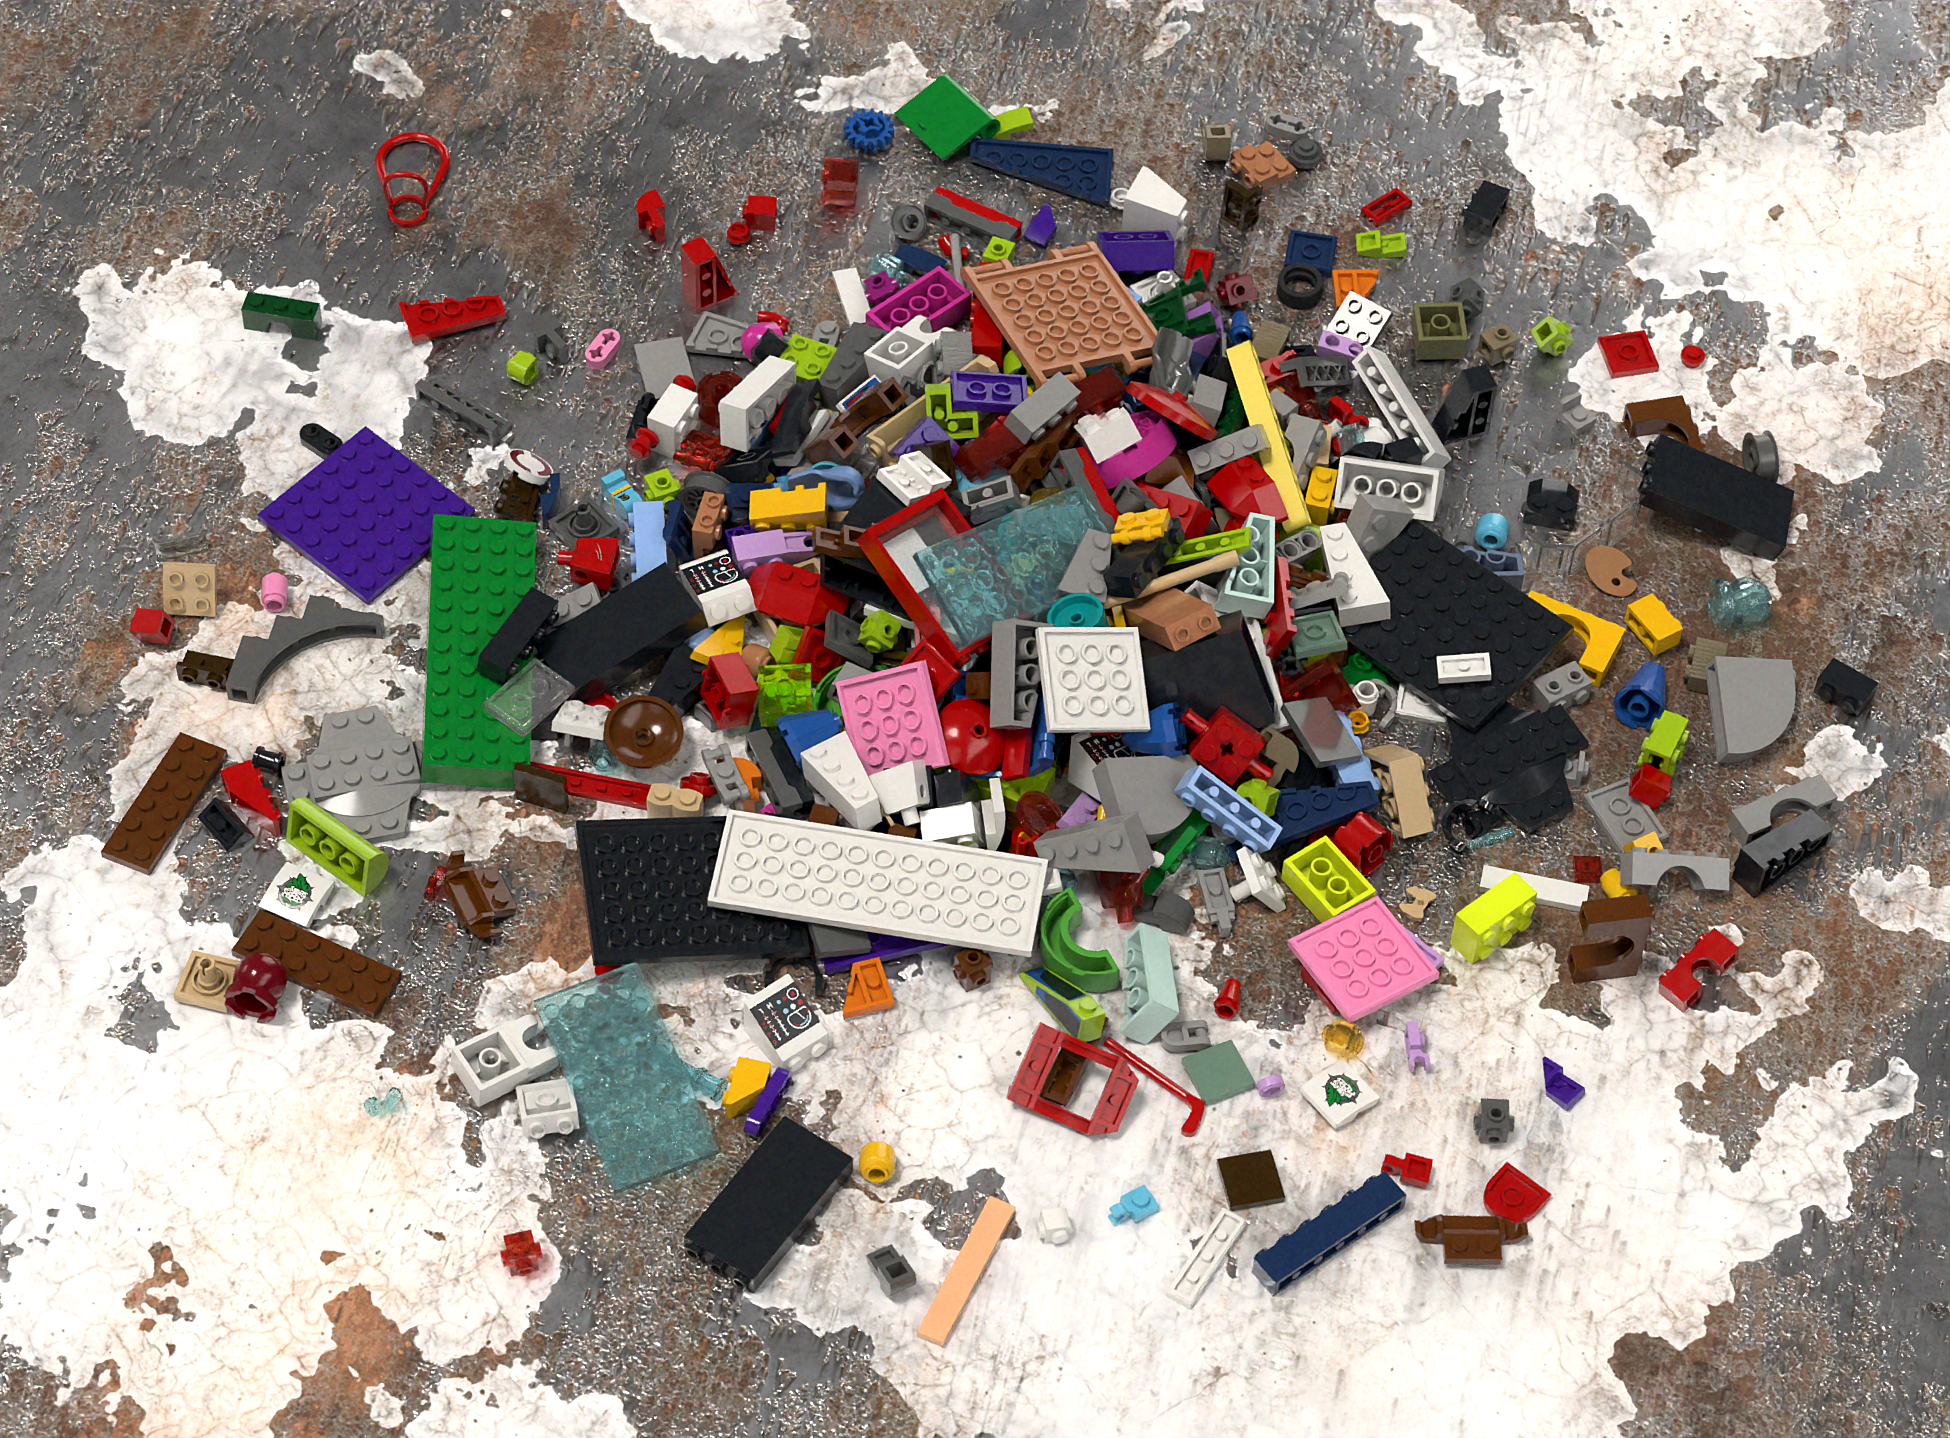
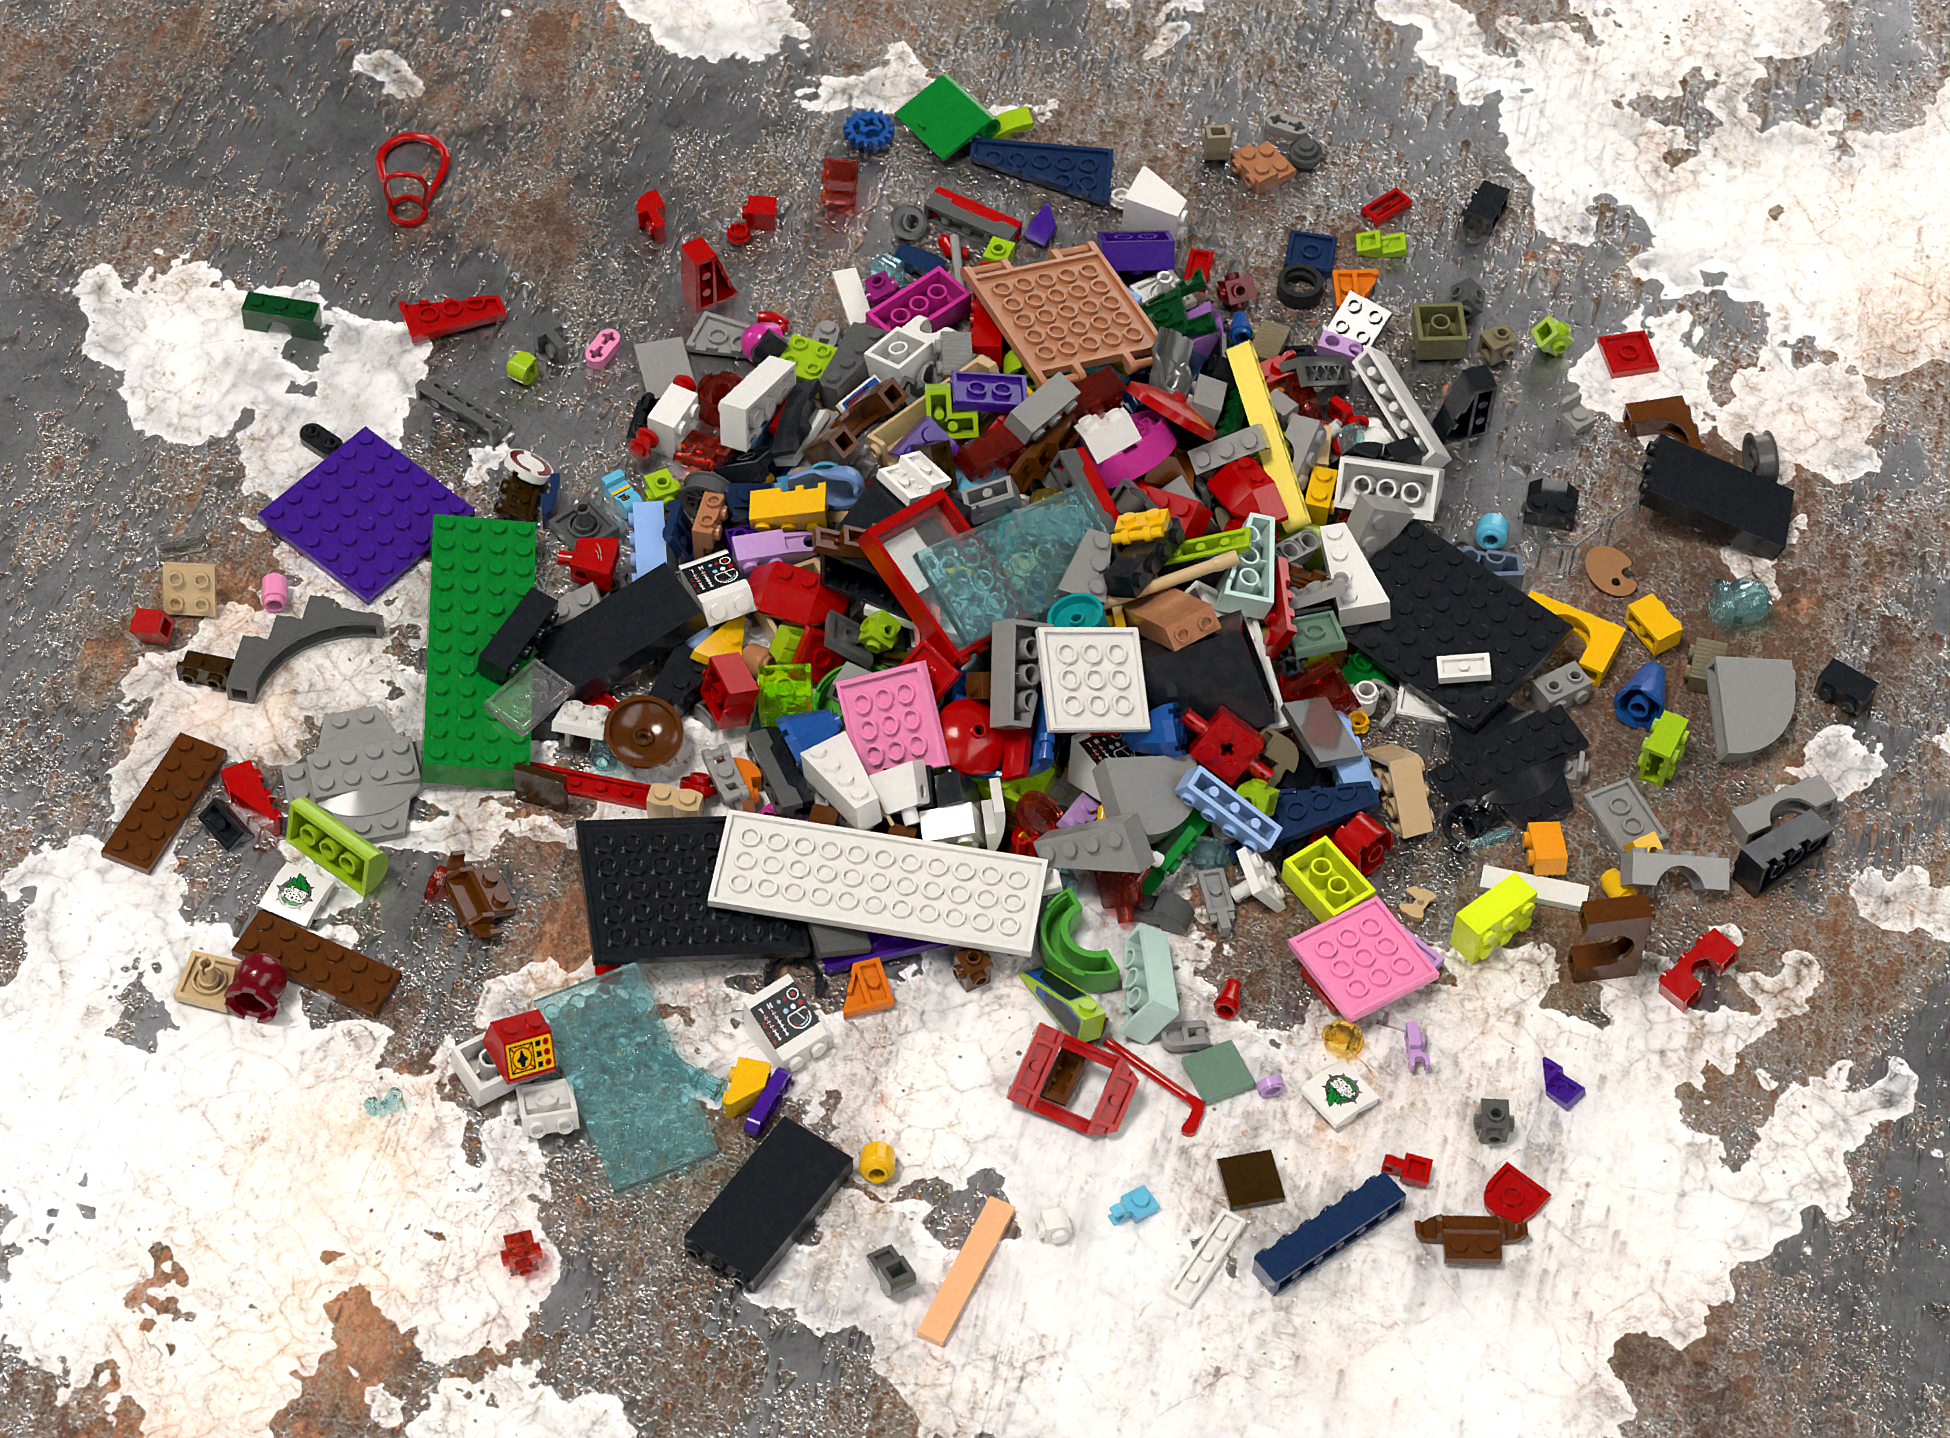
(268, 760): black bush -> none
(521, 1046): none -> red slope
(1241, 205): dark brown bracket -> none
(1545, 848): none -> light orange brick
(1587, 869): clear red tile -> none
(1650, 786): red brick -> none
(1692, 356): red plate -> none

